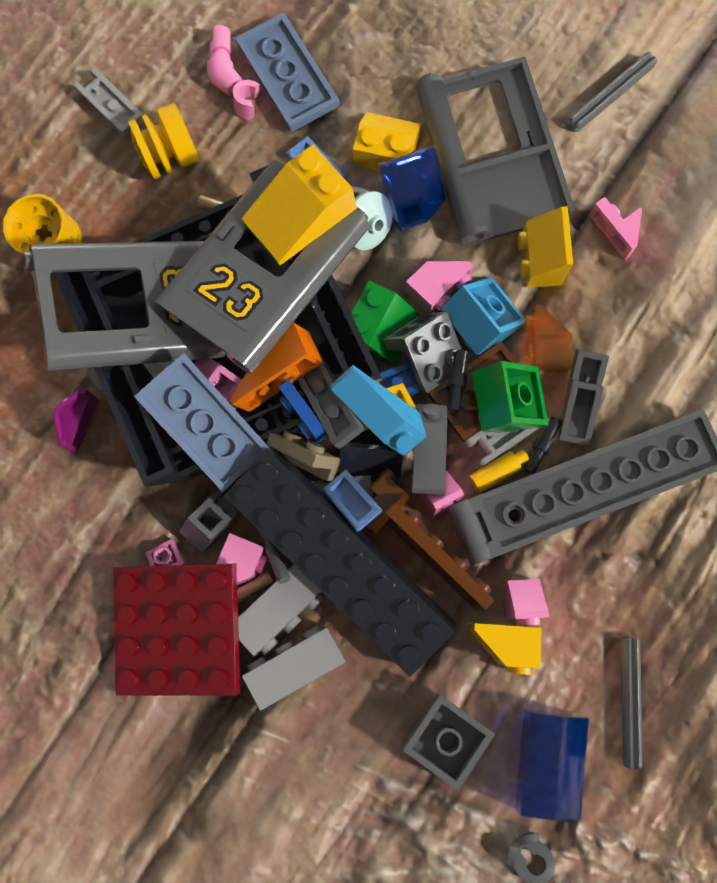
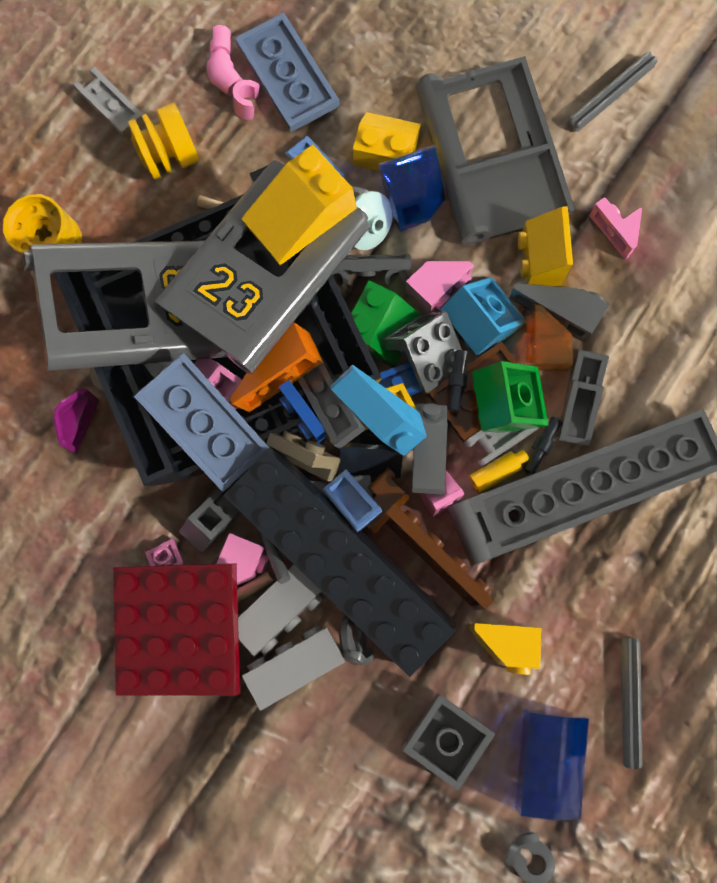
(355, 654): none -> dark grey piece
(368, 264): none -> dark grey plate
(525, 601): bright pink slope -> none
(572, 307): none -> dark grey slope

